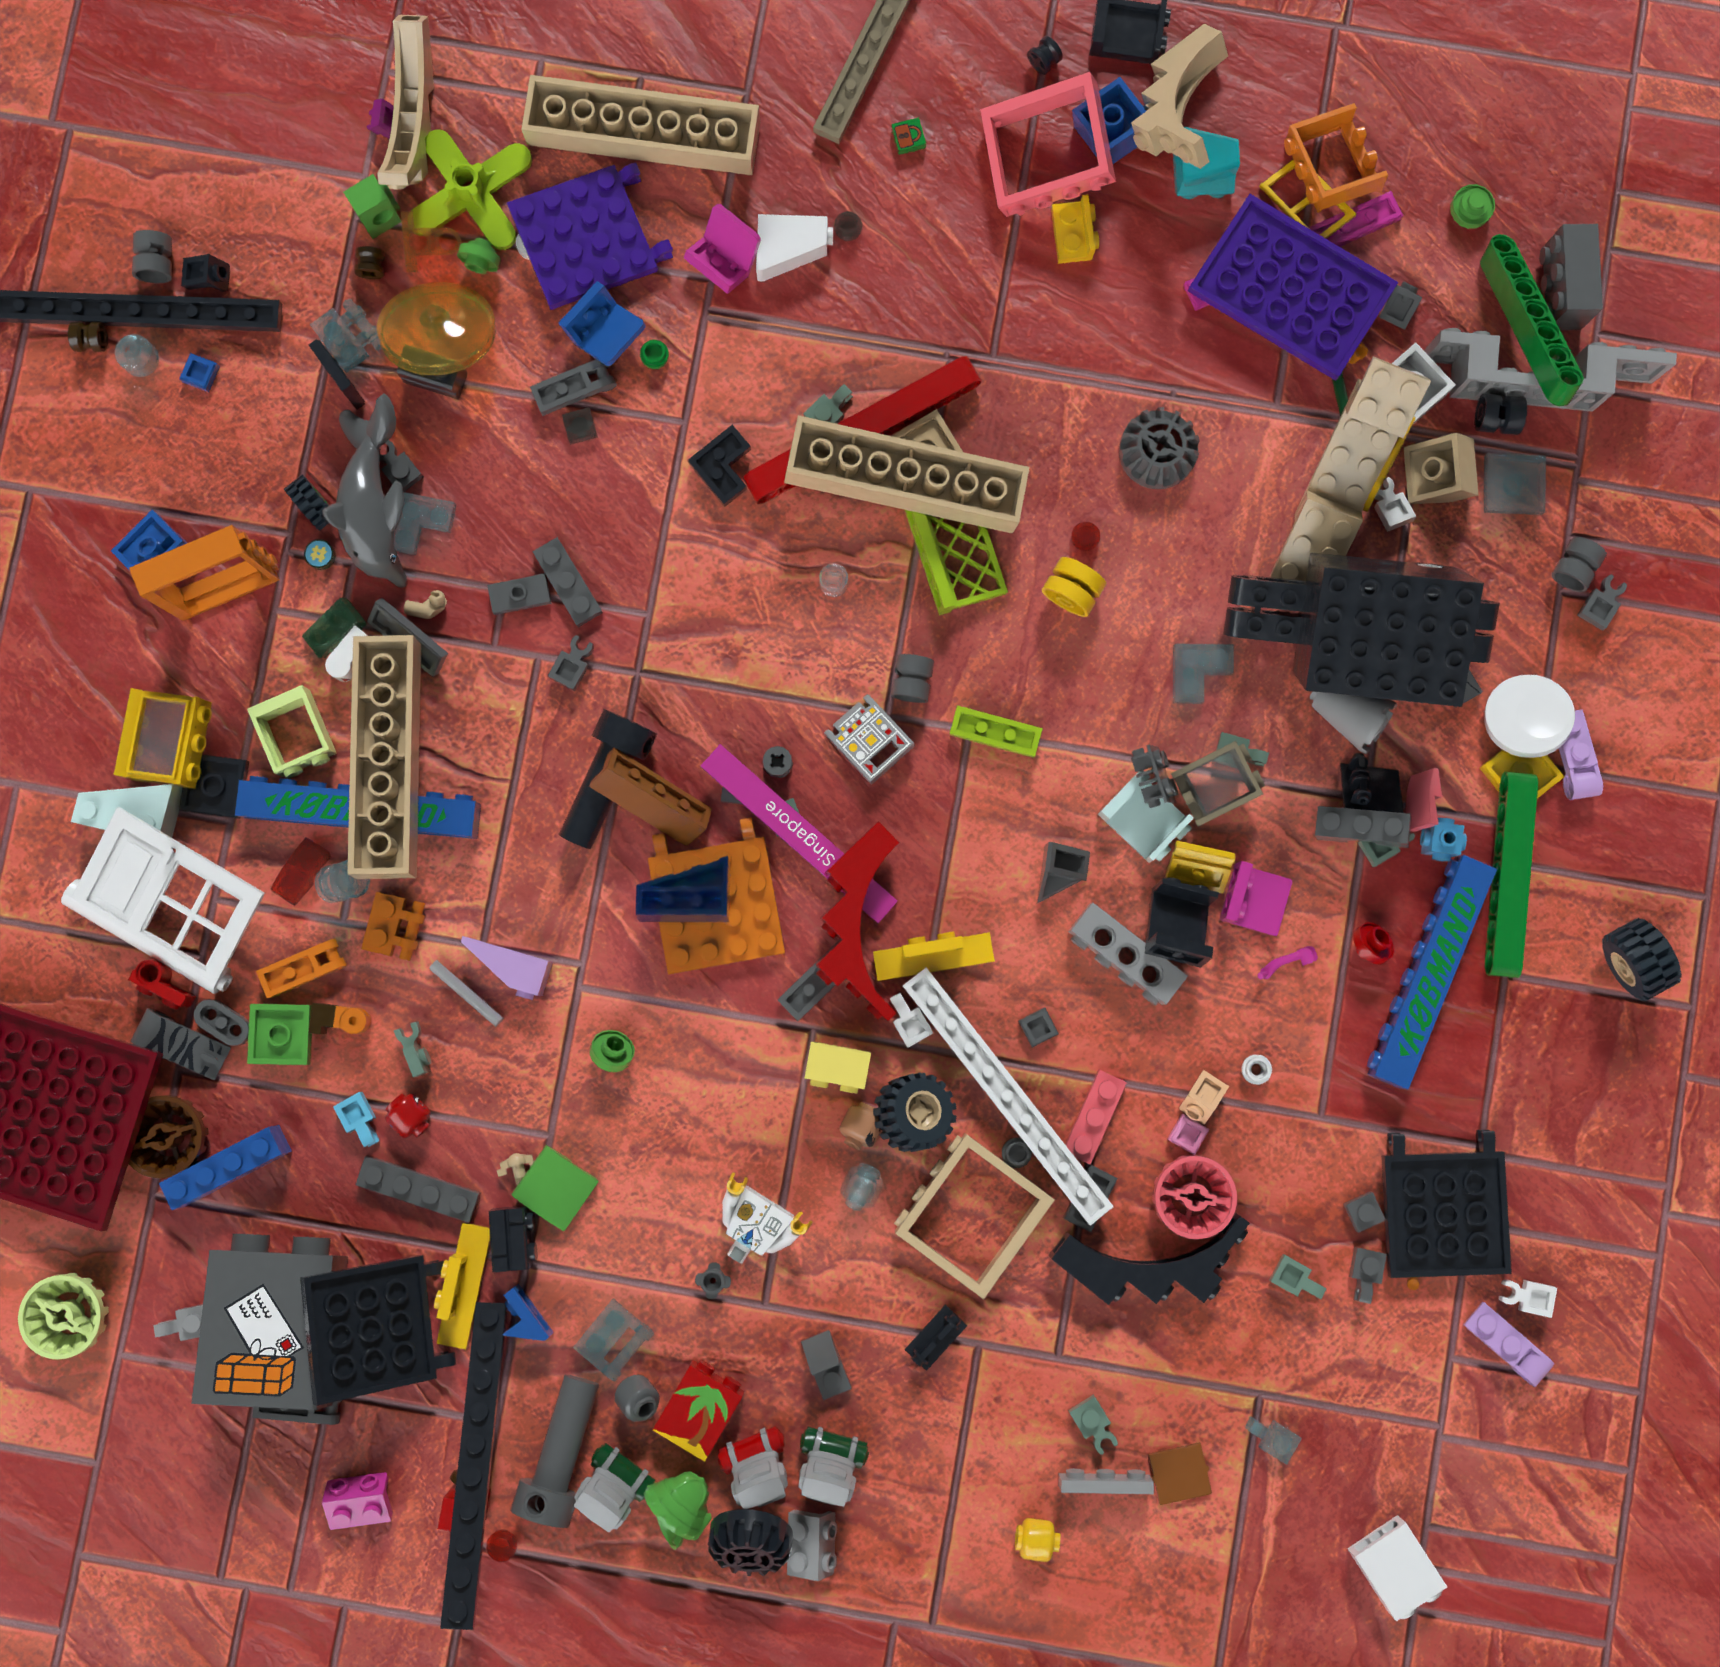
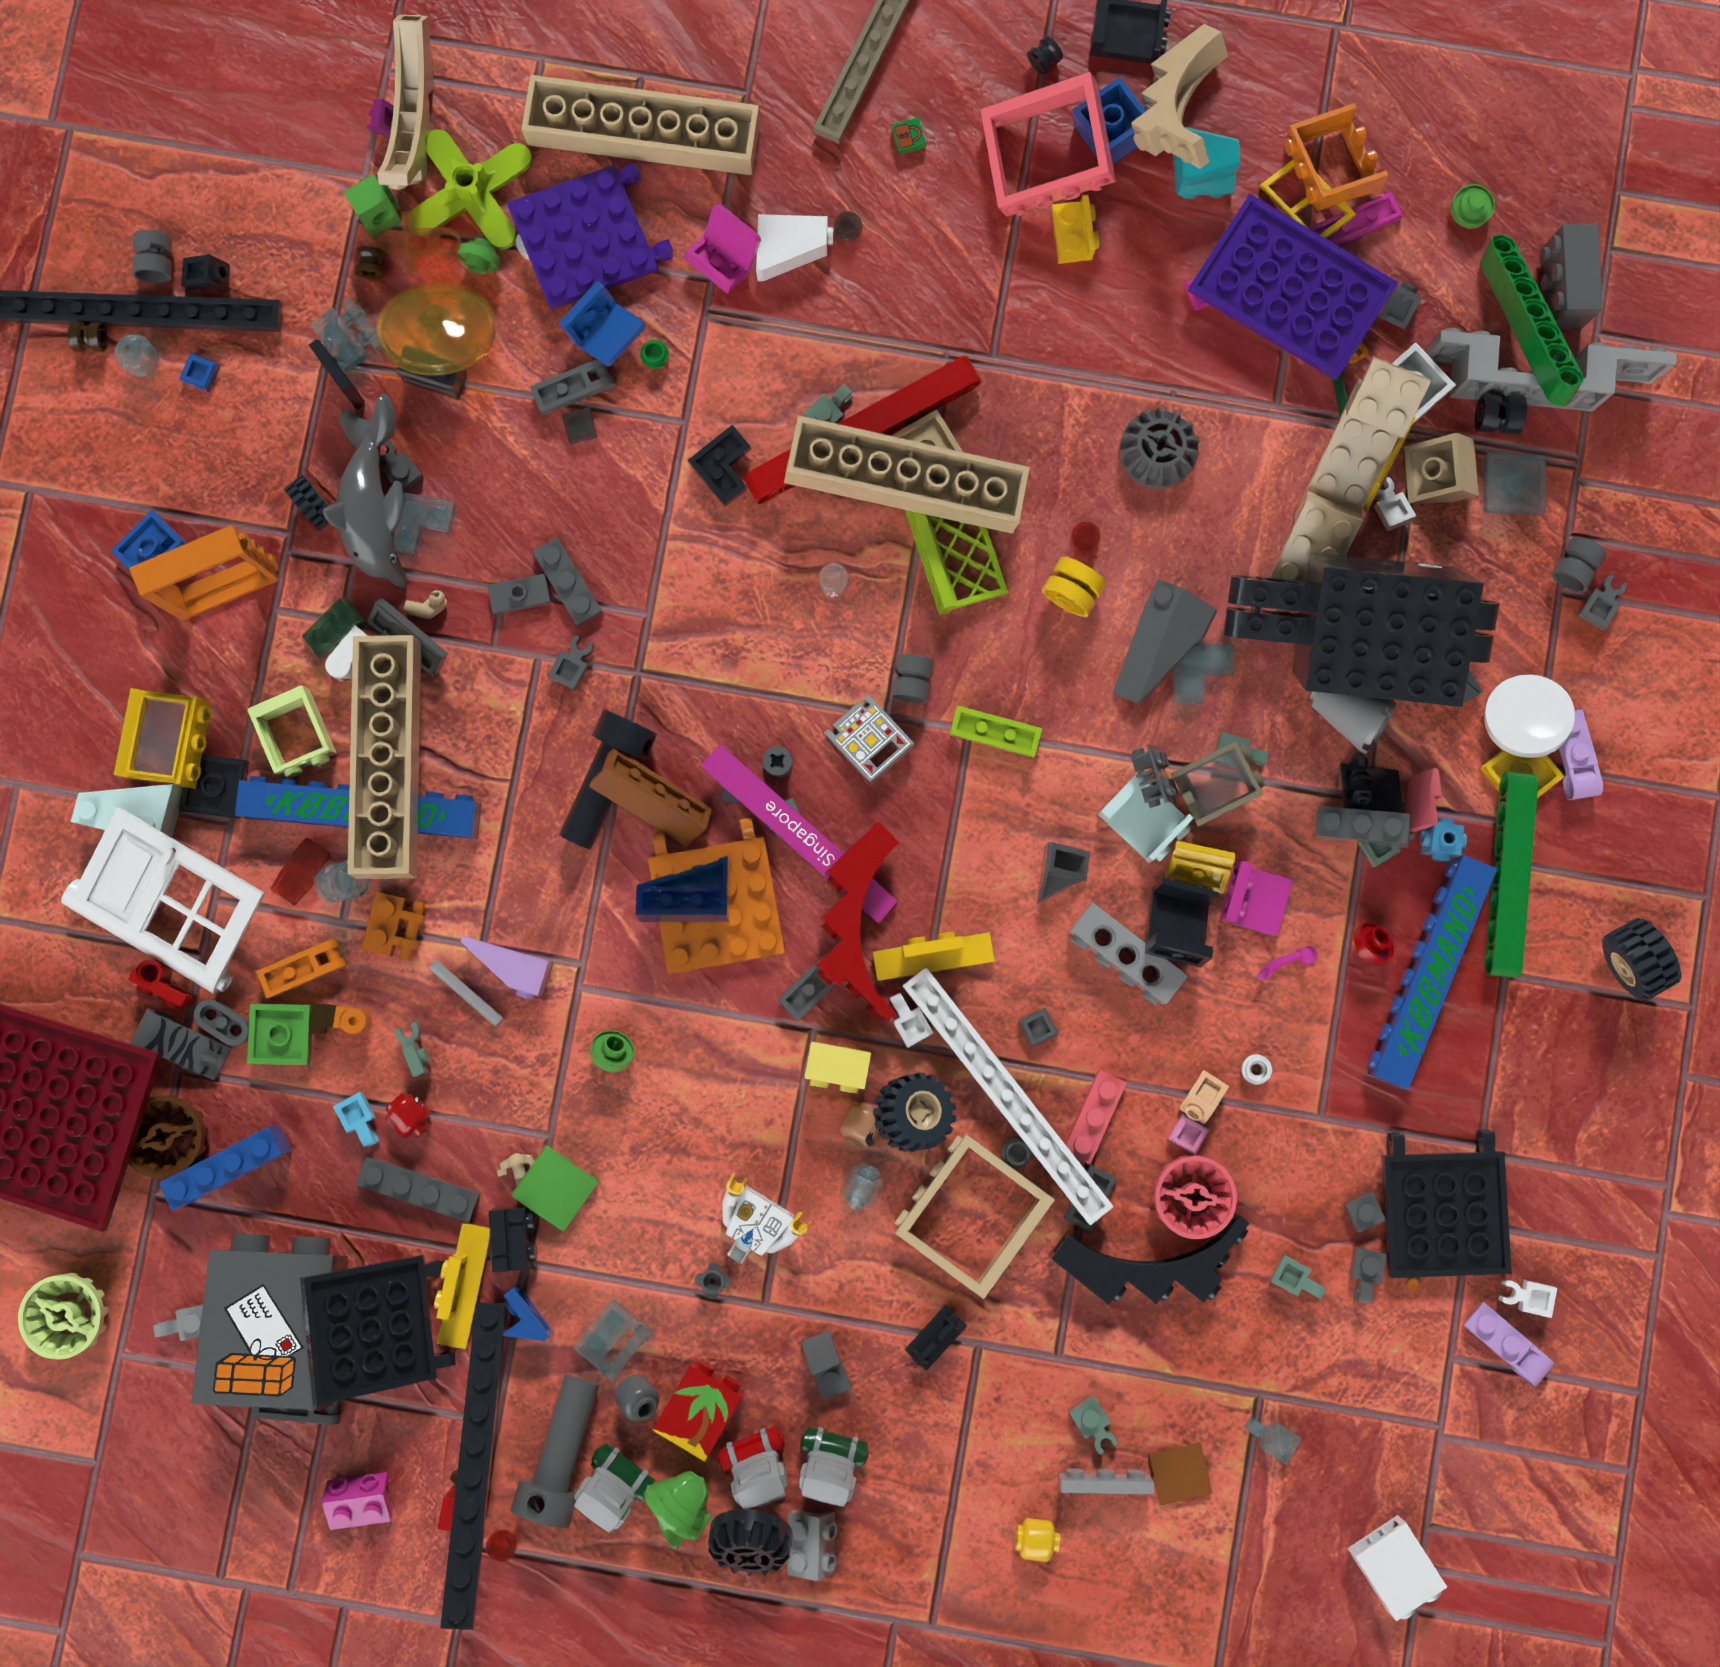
(319, 554): tile -> none
(1165, 633): none -> dark grey wedge

